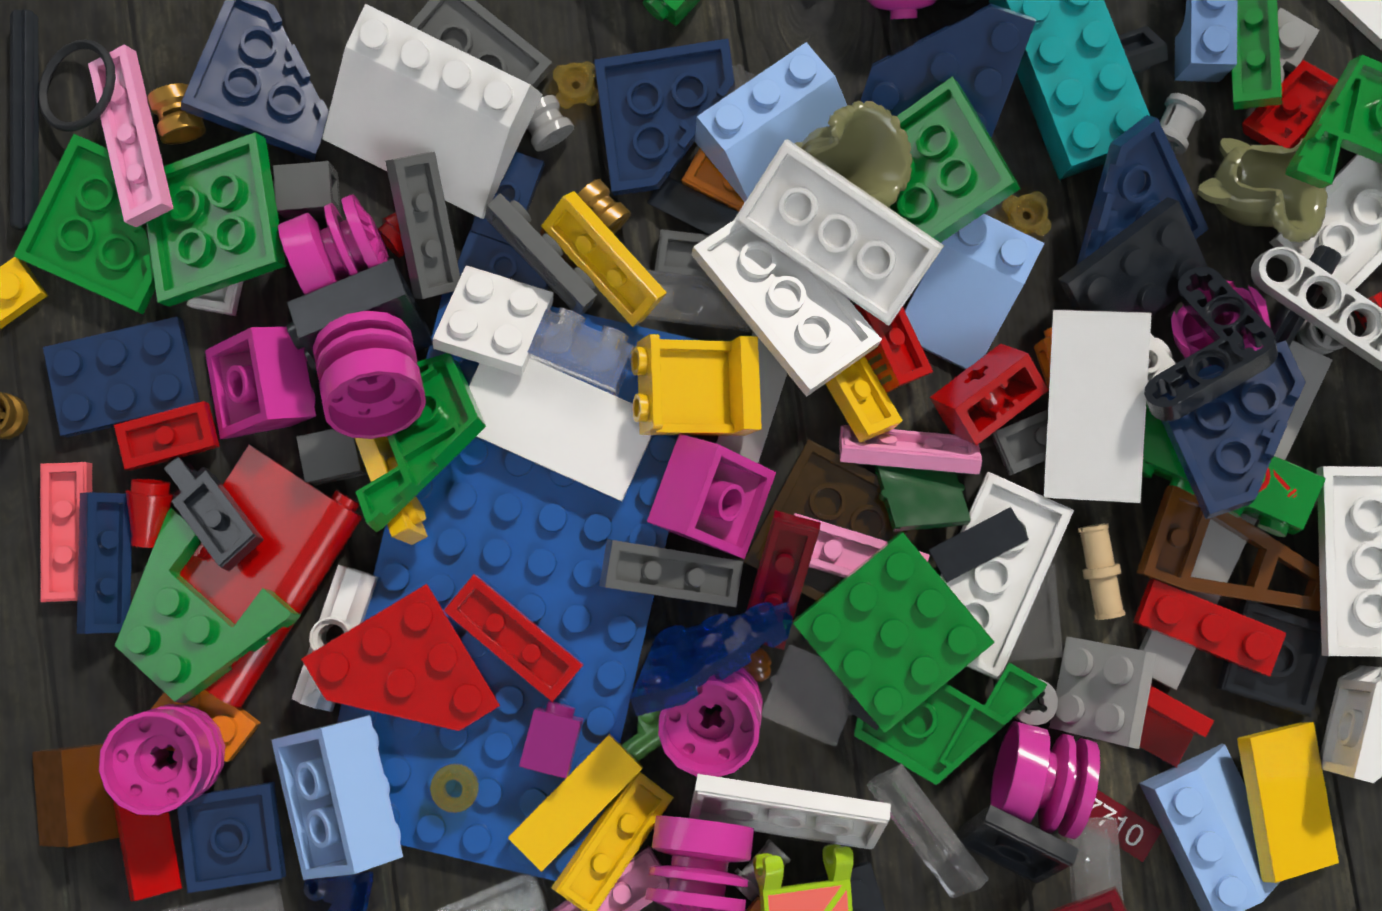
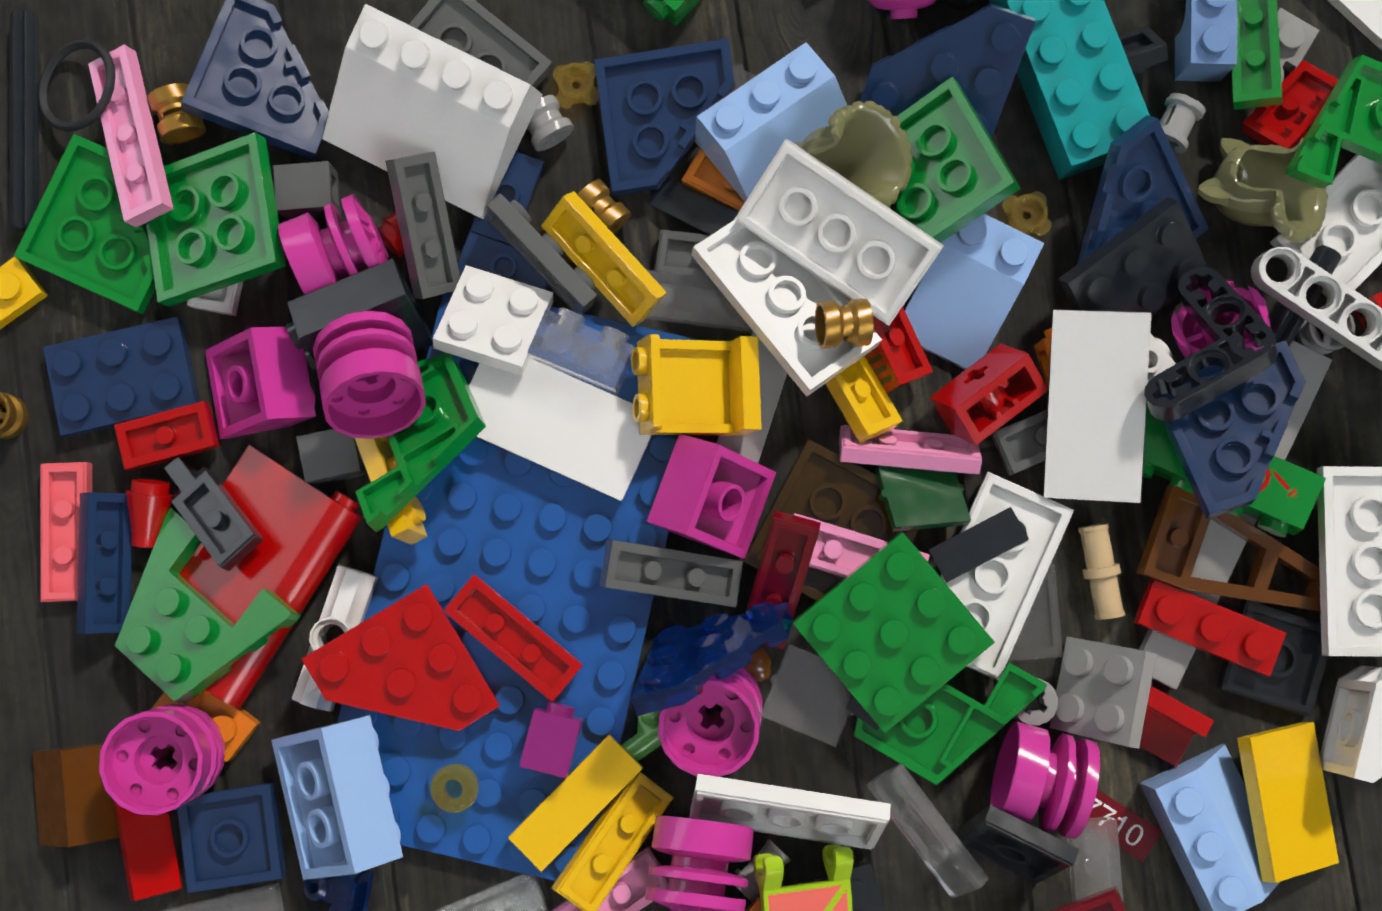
(847, 323): none -> pearl gold wheel

